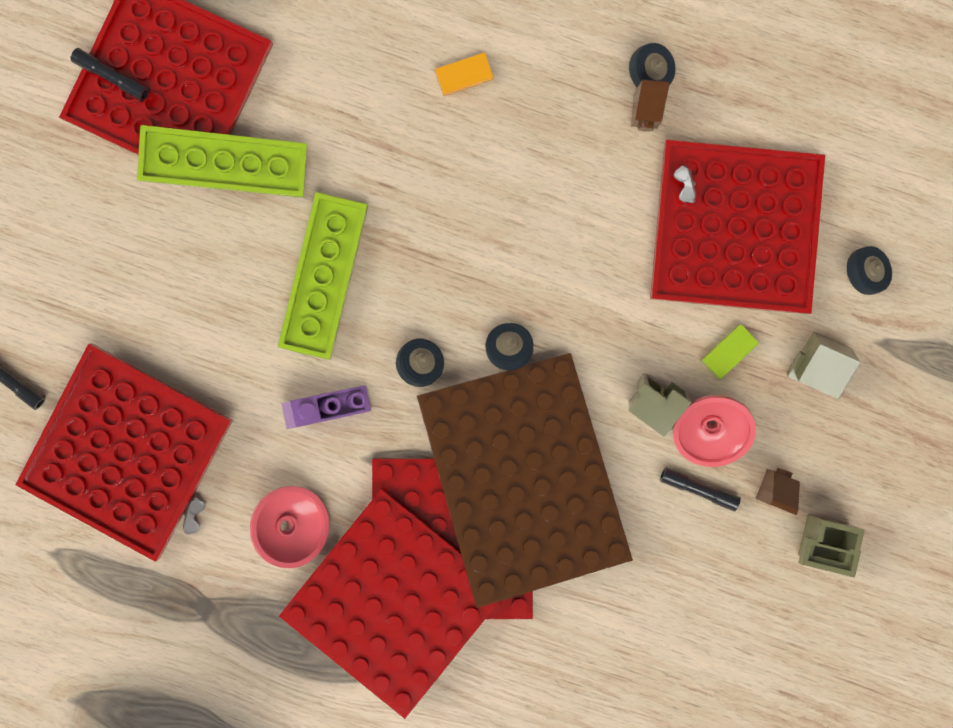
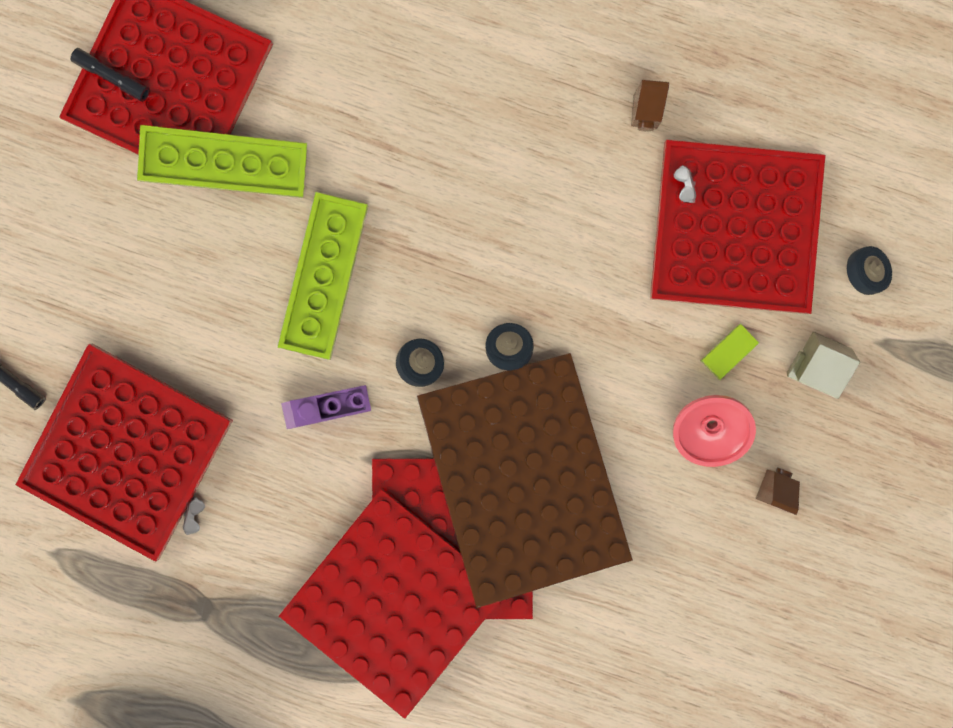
(305, 530): coral dish -> none
(464, 74): light orange tile -> none
(652, 63): black wheel -> none
(658, 406): olive plate -> none
(685, 483): black piece -> none
(831, 545): olive plate -> none

